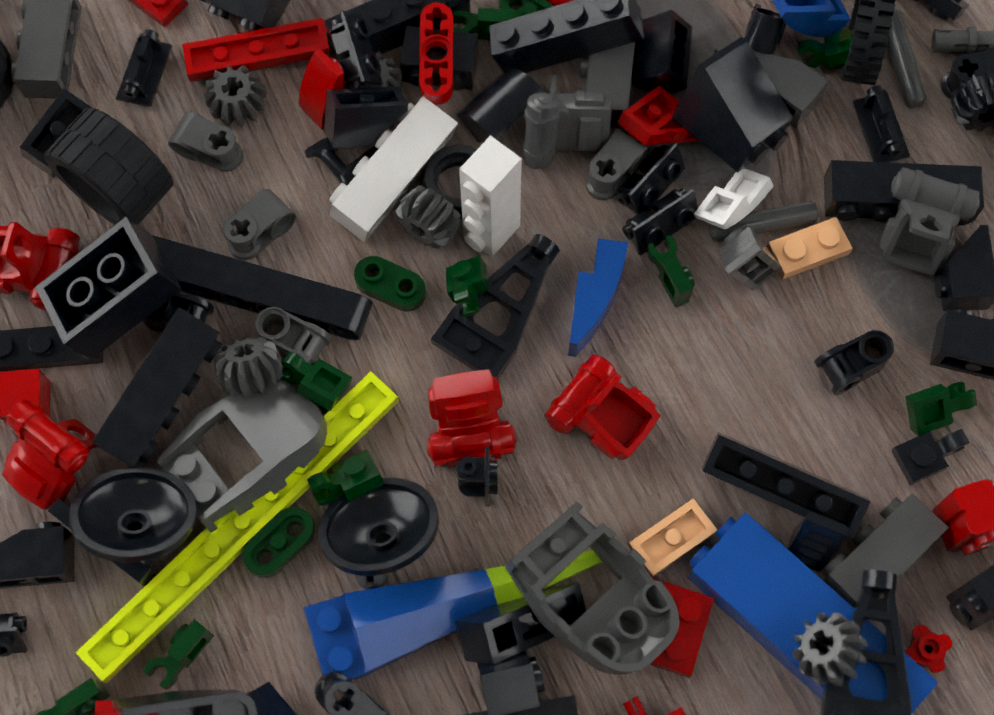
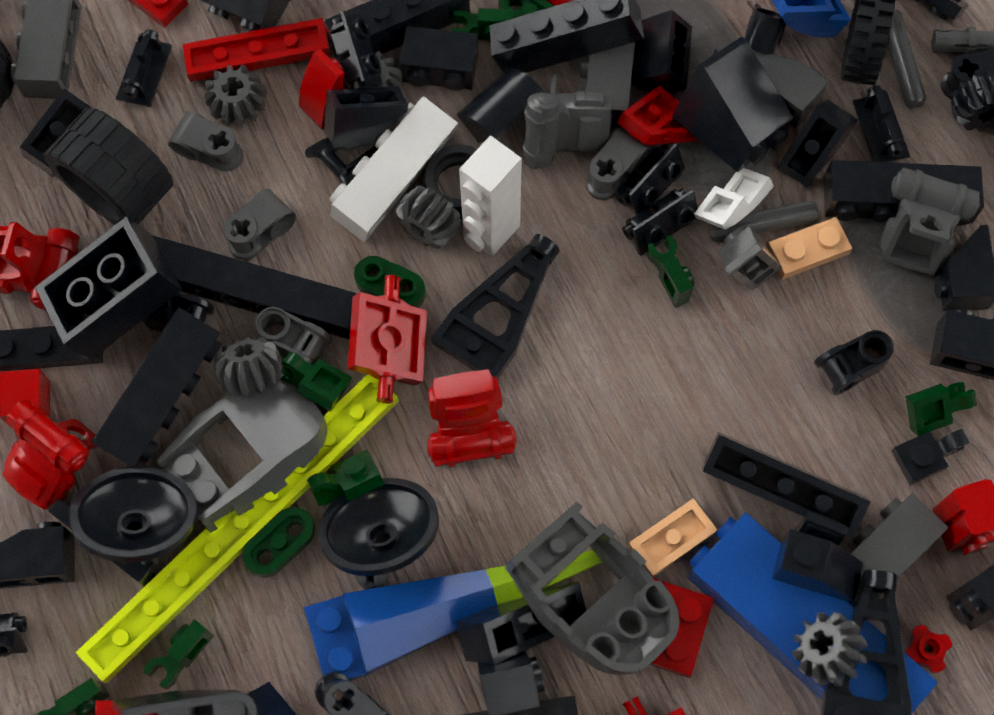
(387, 339): none -> red plate
(429, 40): red beam -> none
(465, 282): dark green plate -> none
(478, 476): black hinge -> none
(596, 293): blue slope -> none
(604, 409): red piece -> none
(817, 142): none -> black slope
(818, 566): none -> black slope
(833, 50): dark green plate -> none

